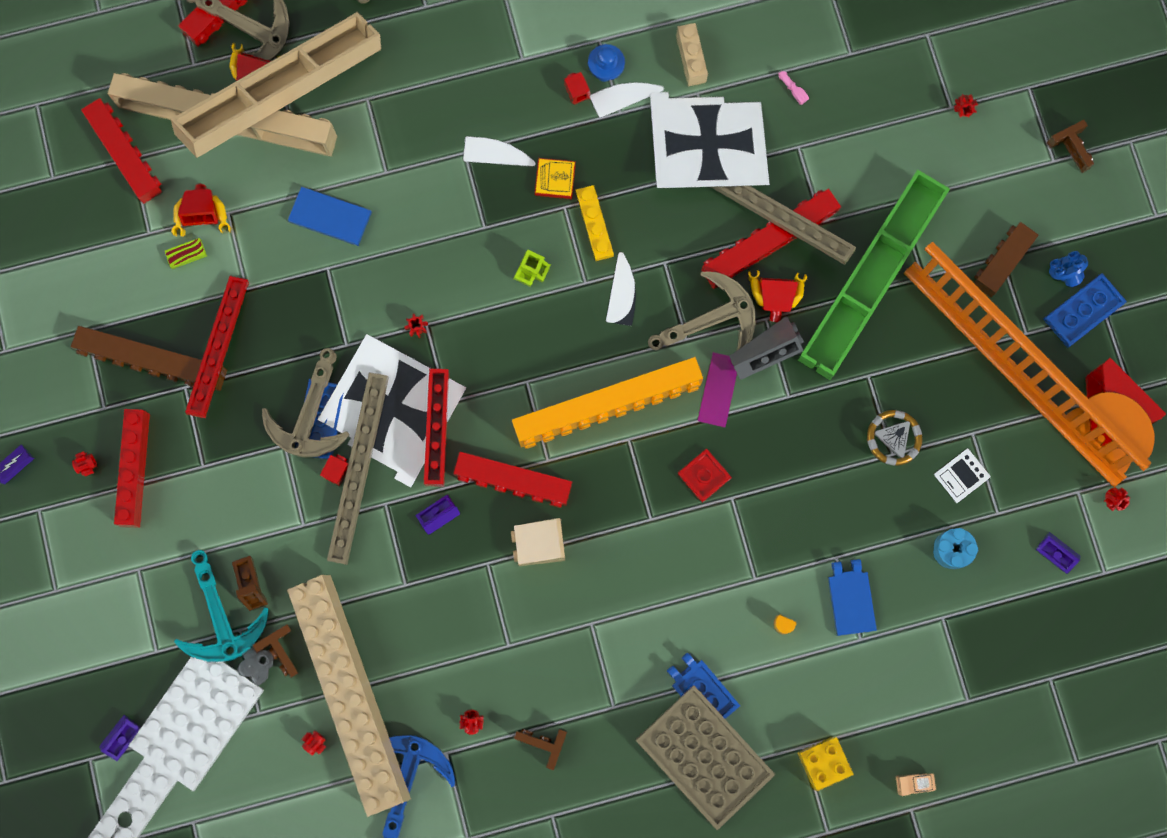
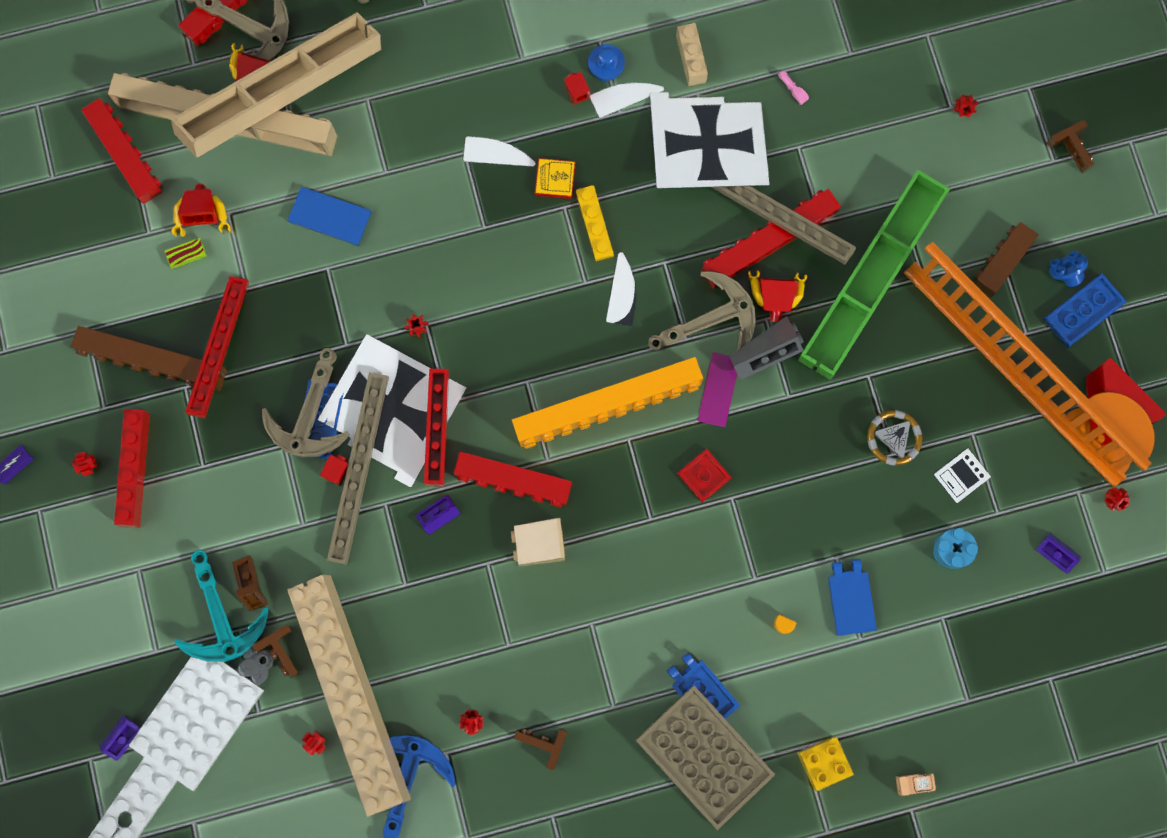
(531, 267): lime brick -> none

